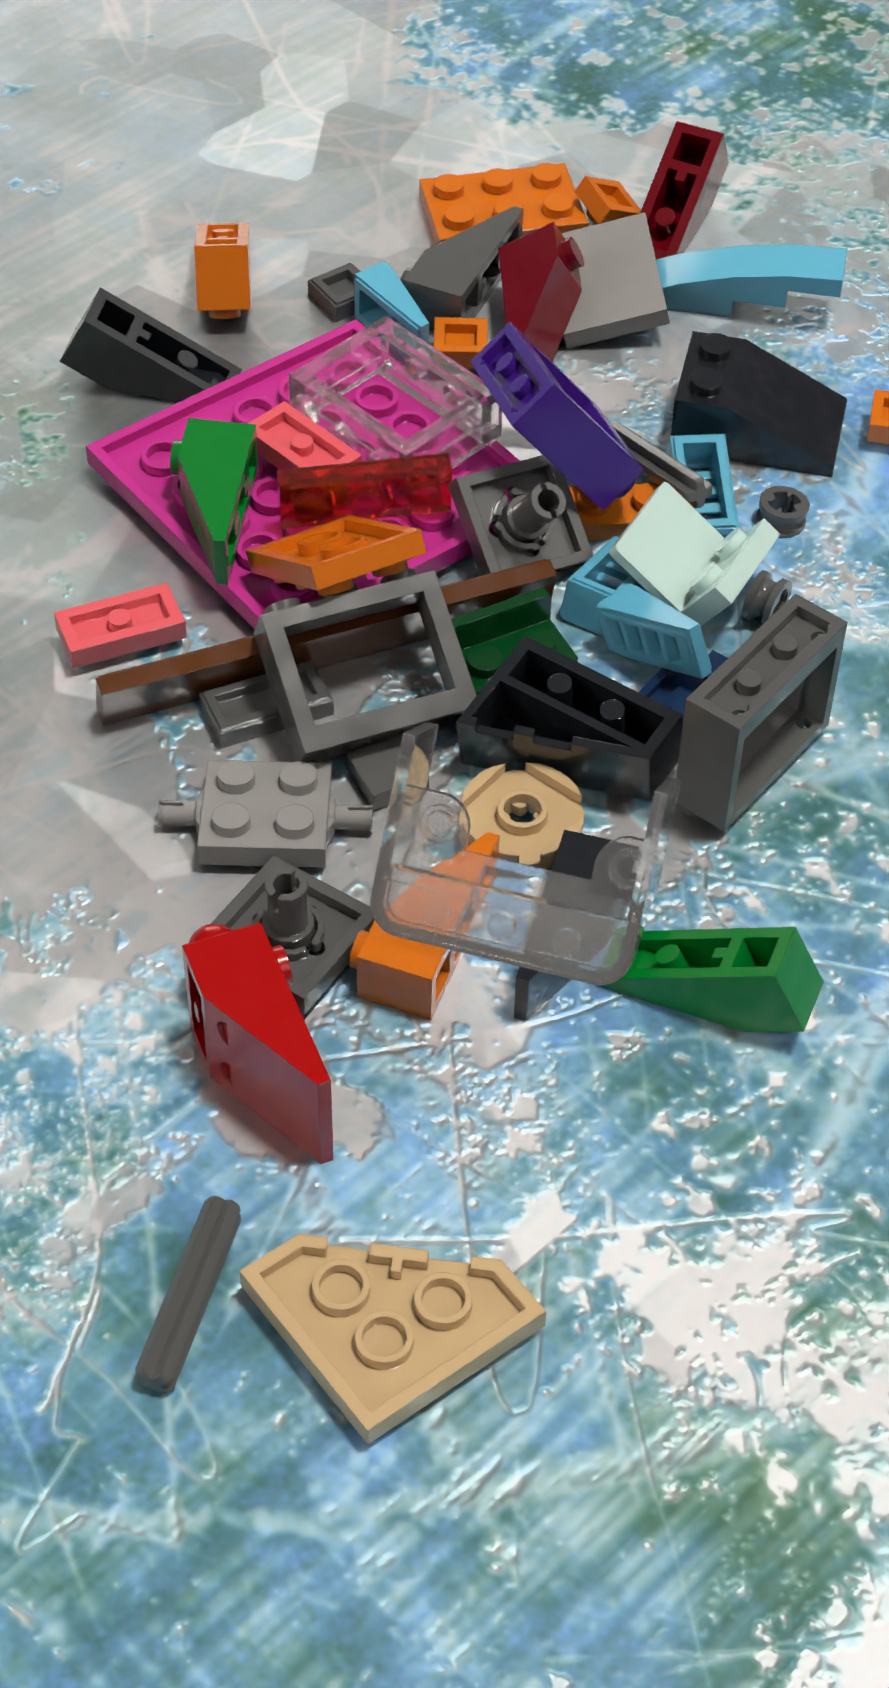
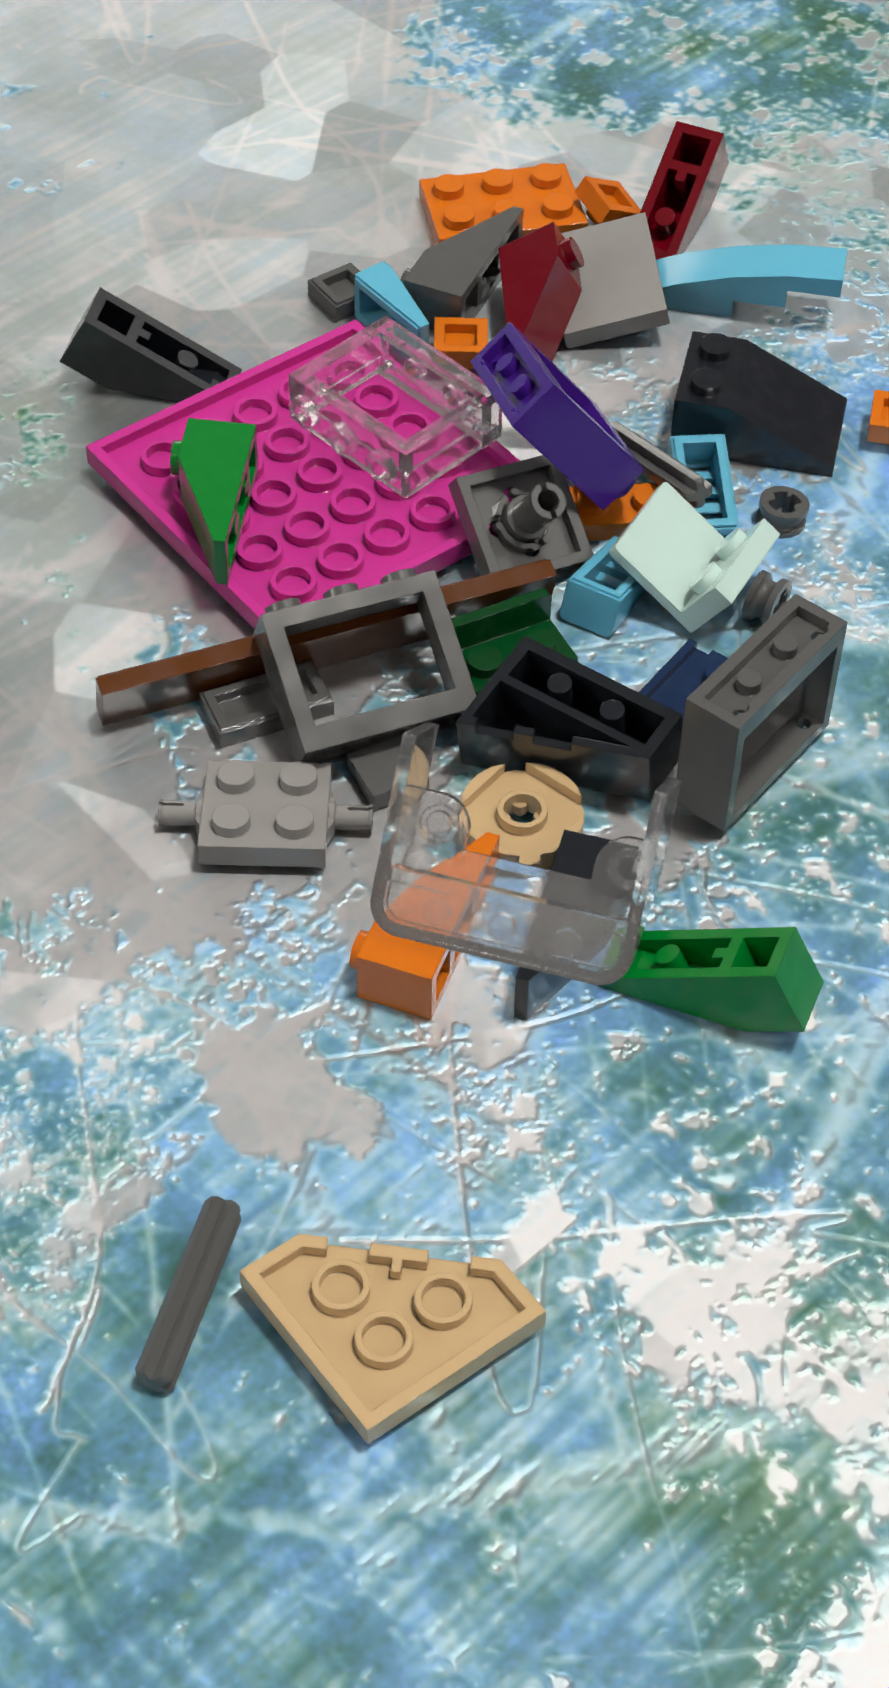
(120, 625): coral plate -> none
(223, 269): orange slope -> none
(256, 1033): red slope -> none
(296, 441): coral plate -> none
(301, 917): dark grey plate -> none
(337, 552): orange plate -> none
(364, 490): clear red plate -> none
(652, 632): medium azure slope -> none

